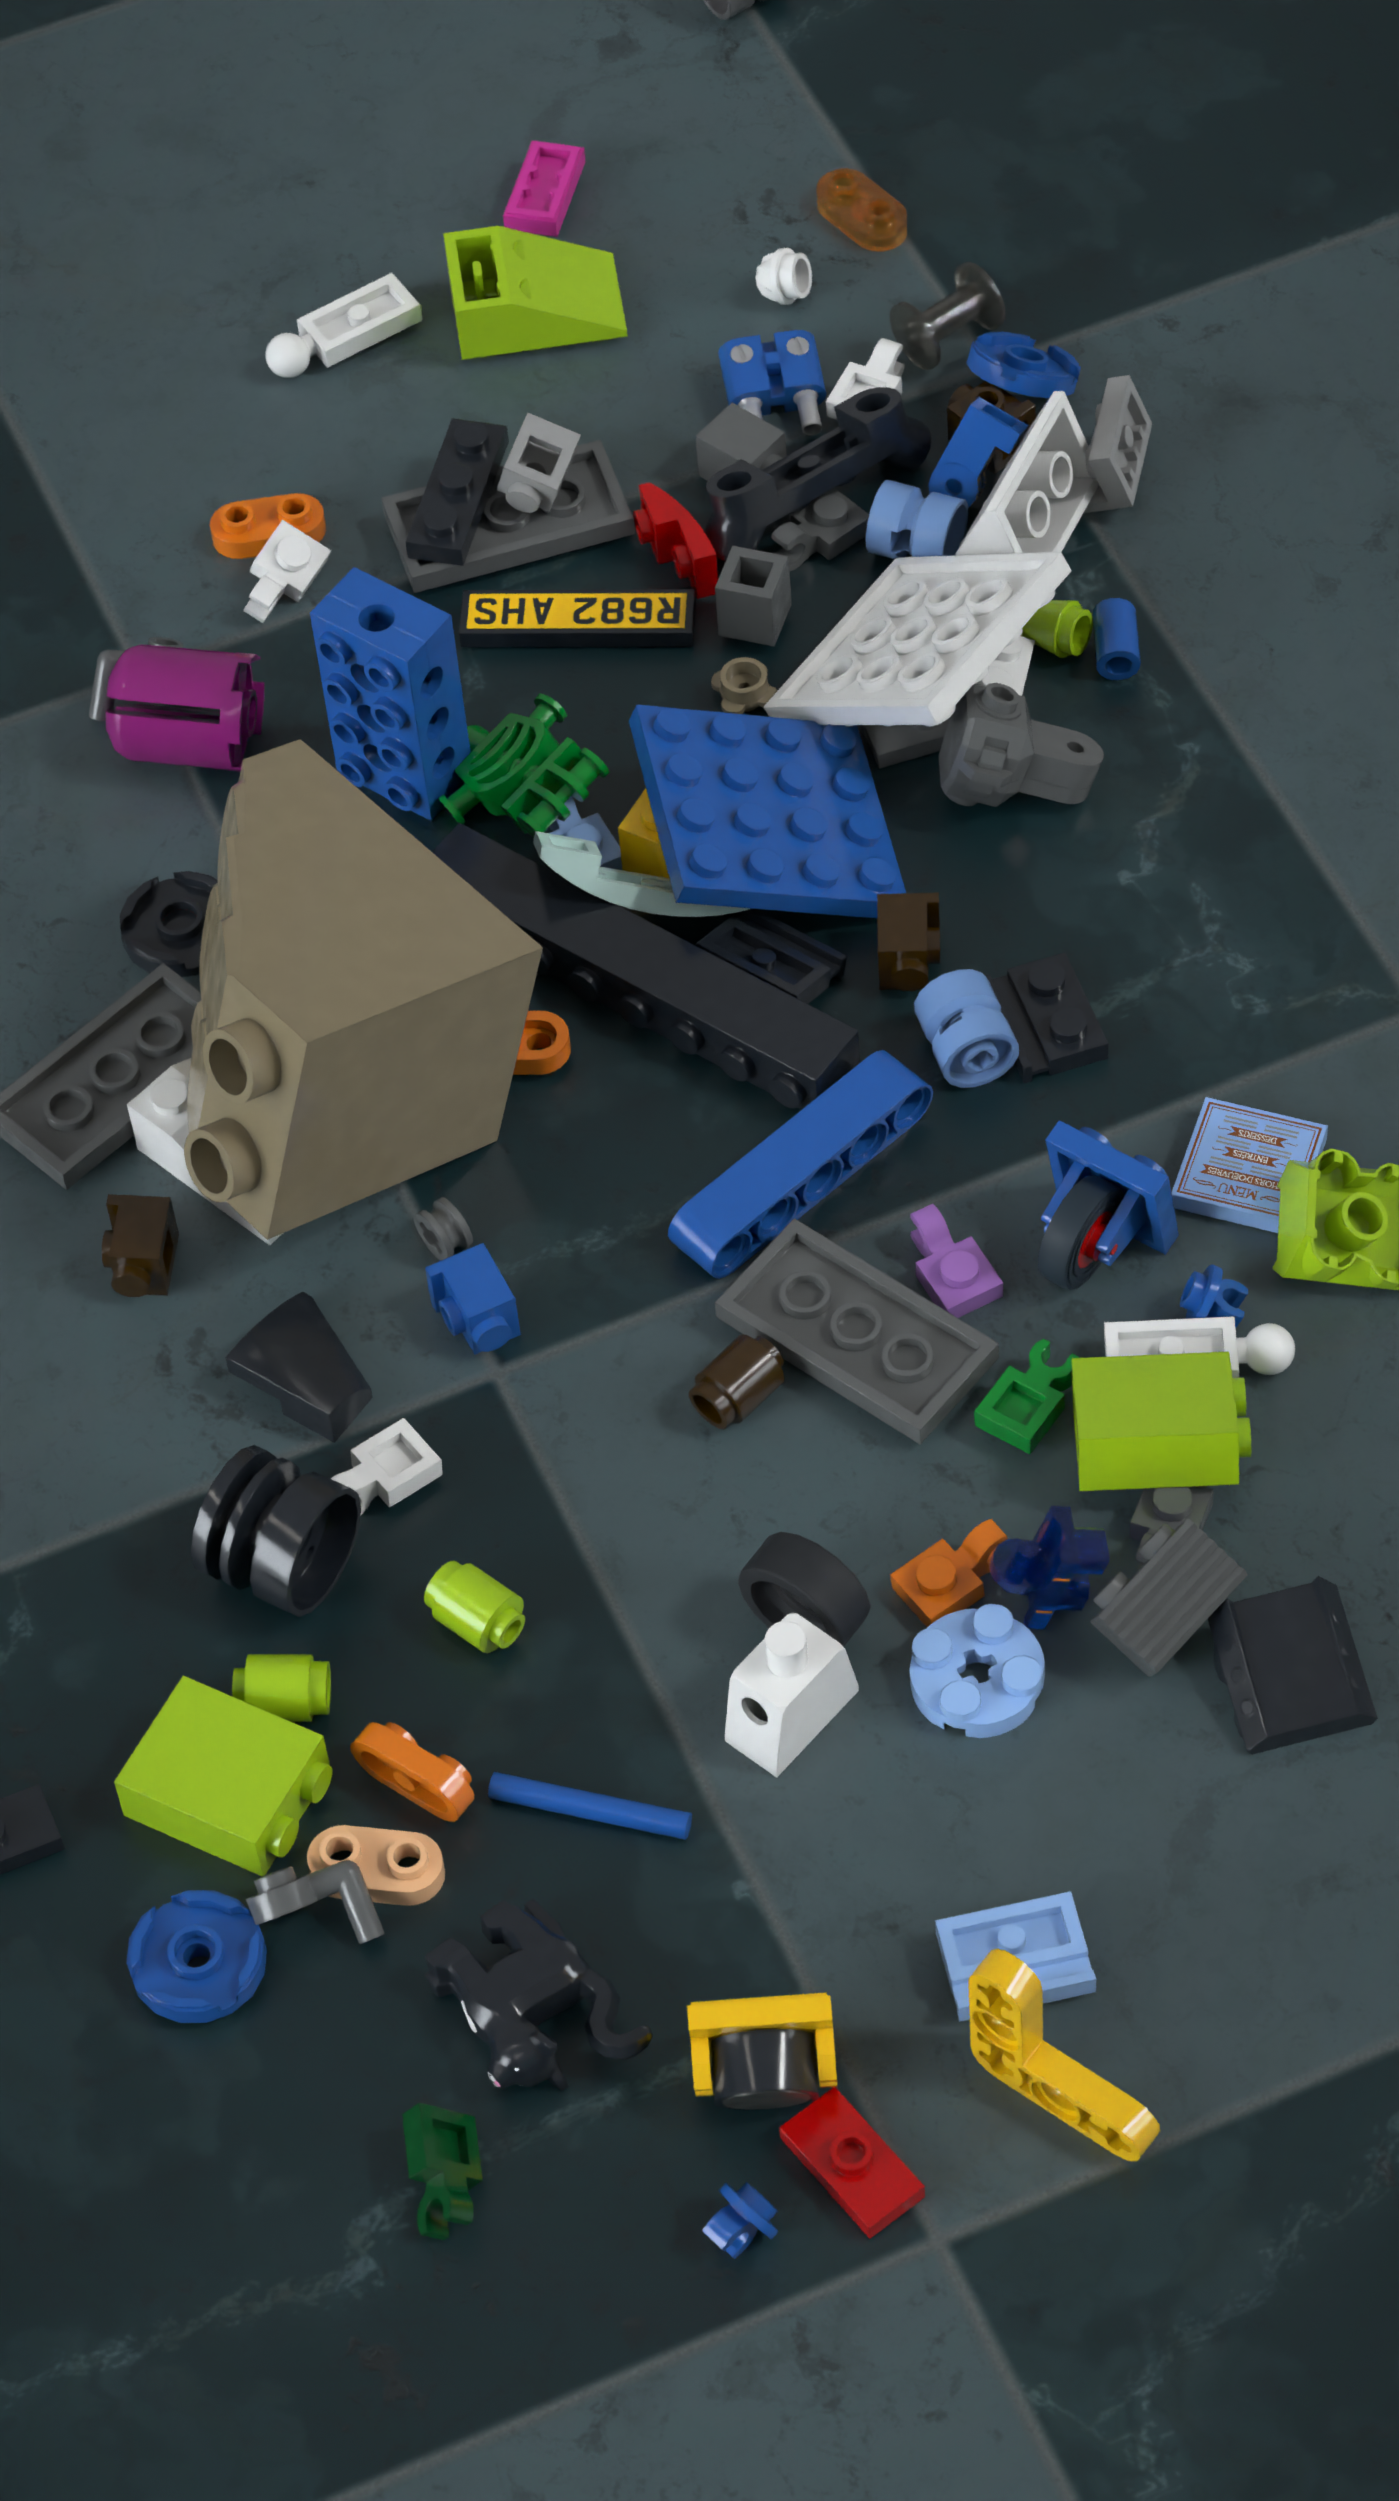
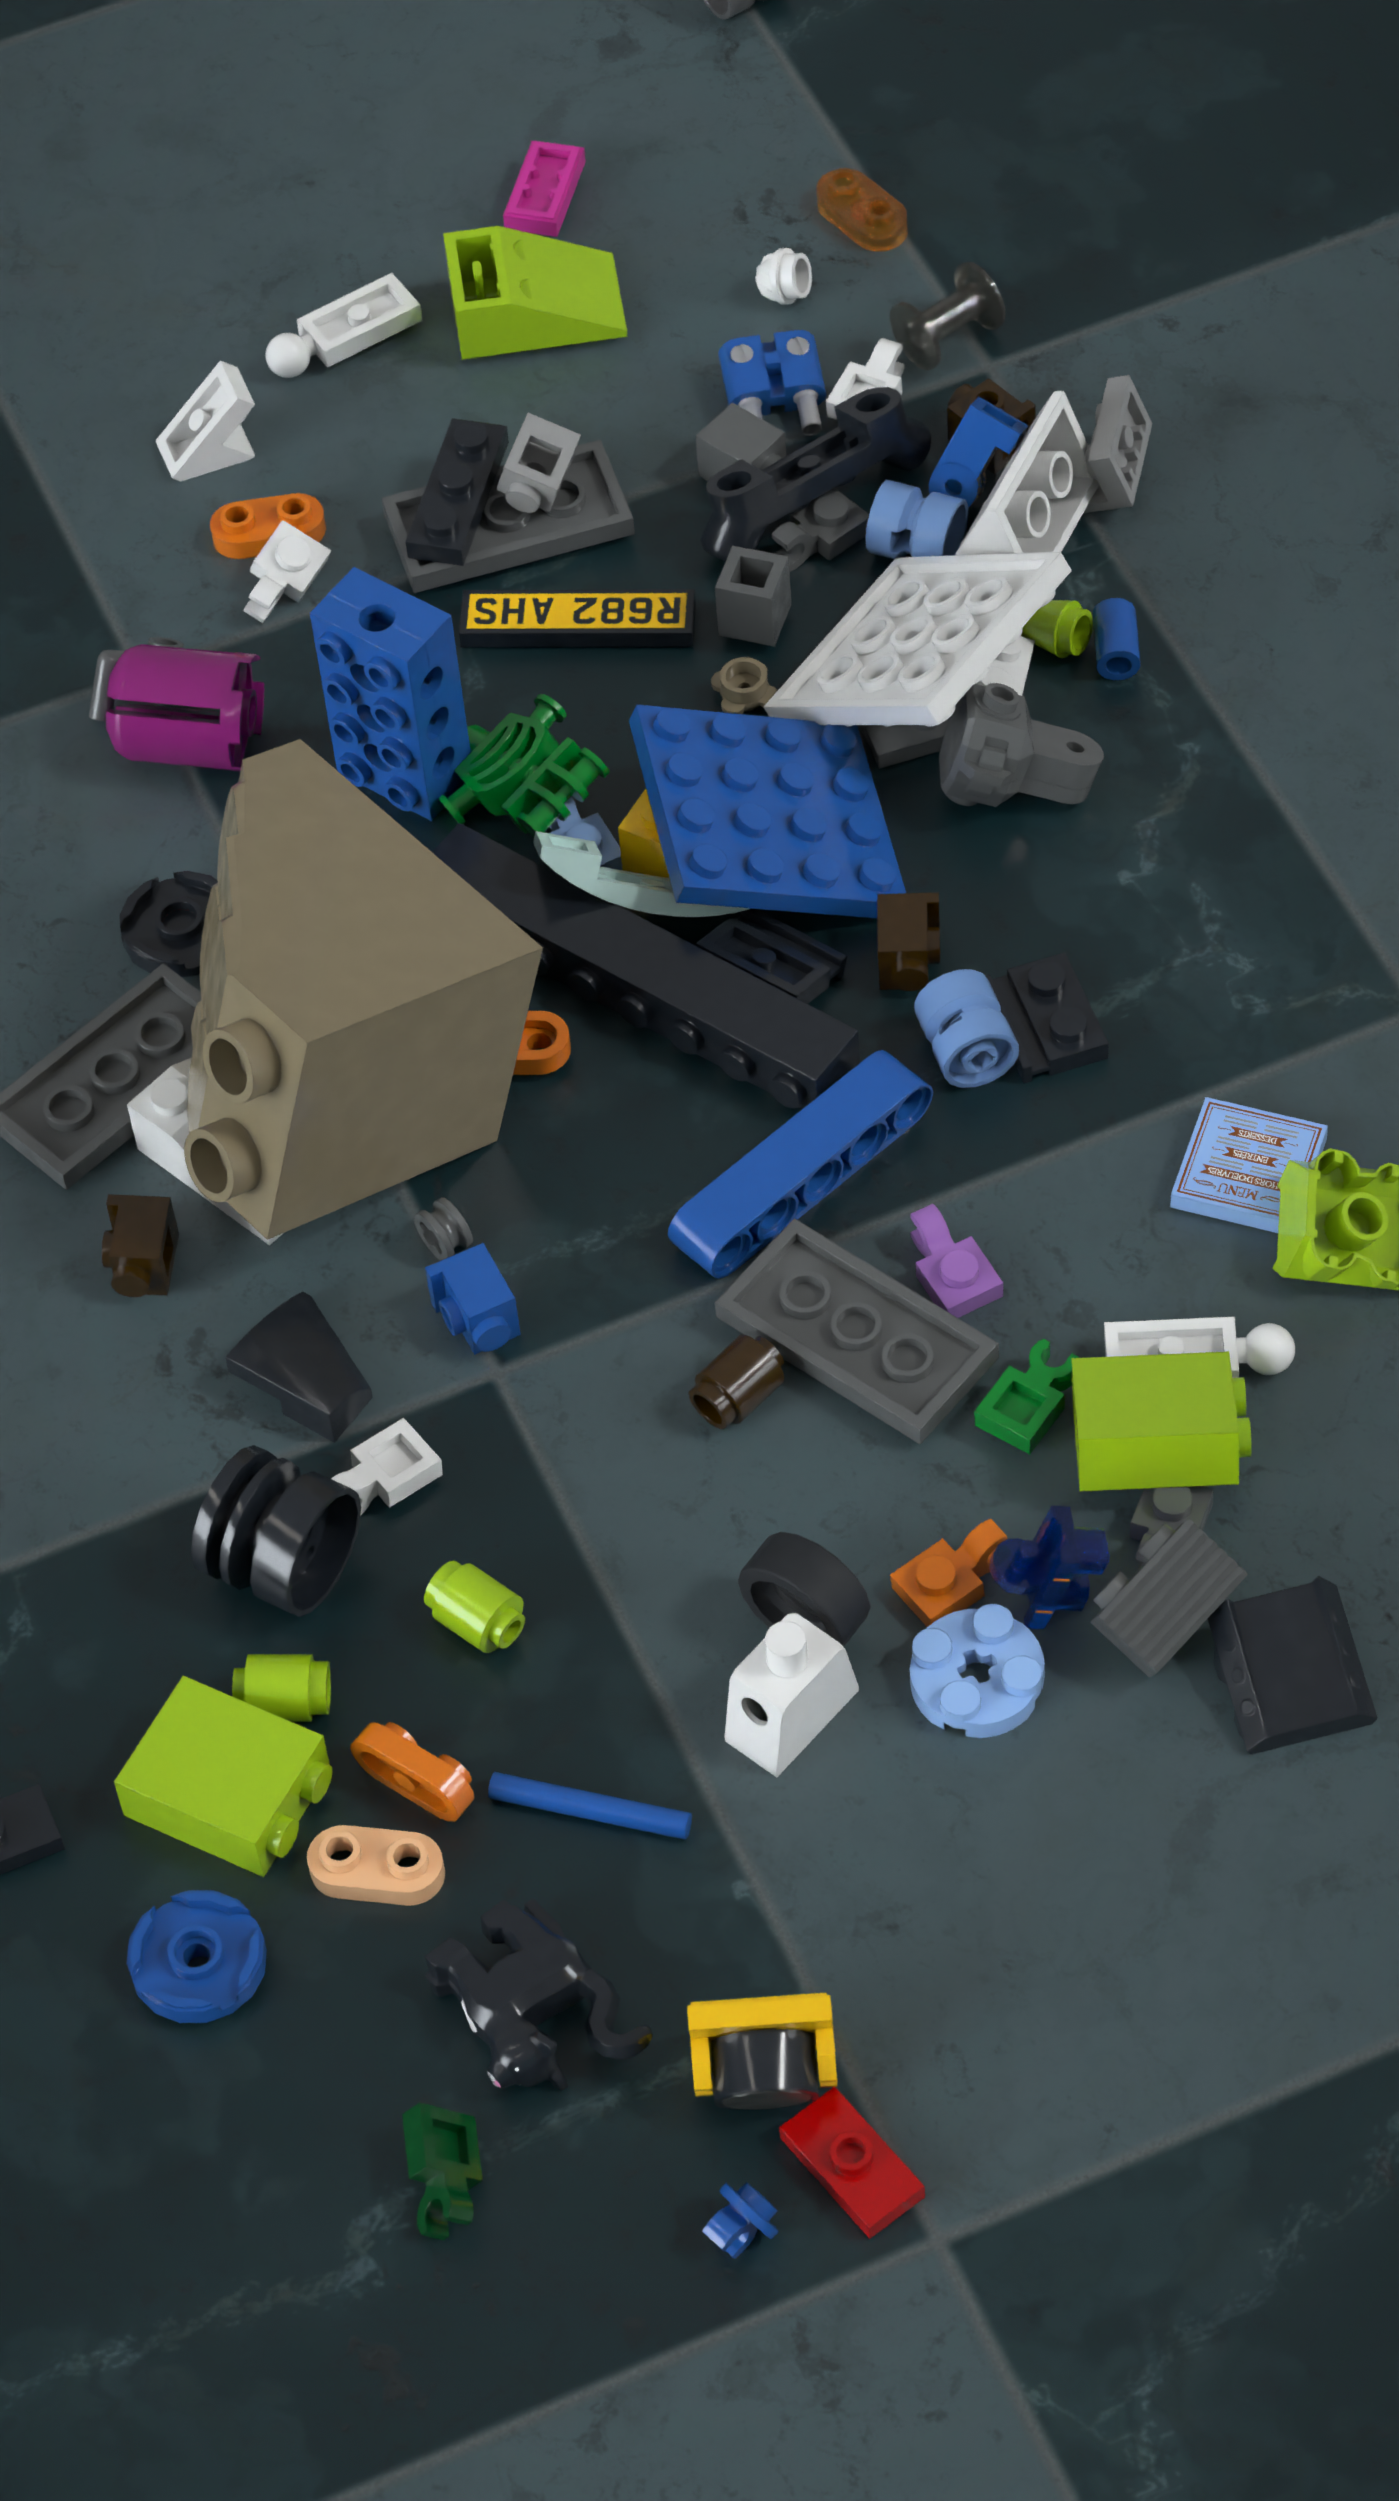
(208, 427): none -> white slope
(284, 1893): dark grey plate -> none
(676, 538): red slope -> none
(1011, 2047): yellow beam -> none
(1017, 366): blue plate -> none
(1037, 1931): light blue plate -> none
(1100, 1206): blue plate -> none
(1212, 1297): blue plate -> none

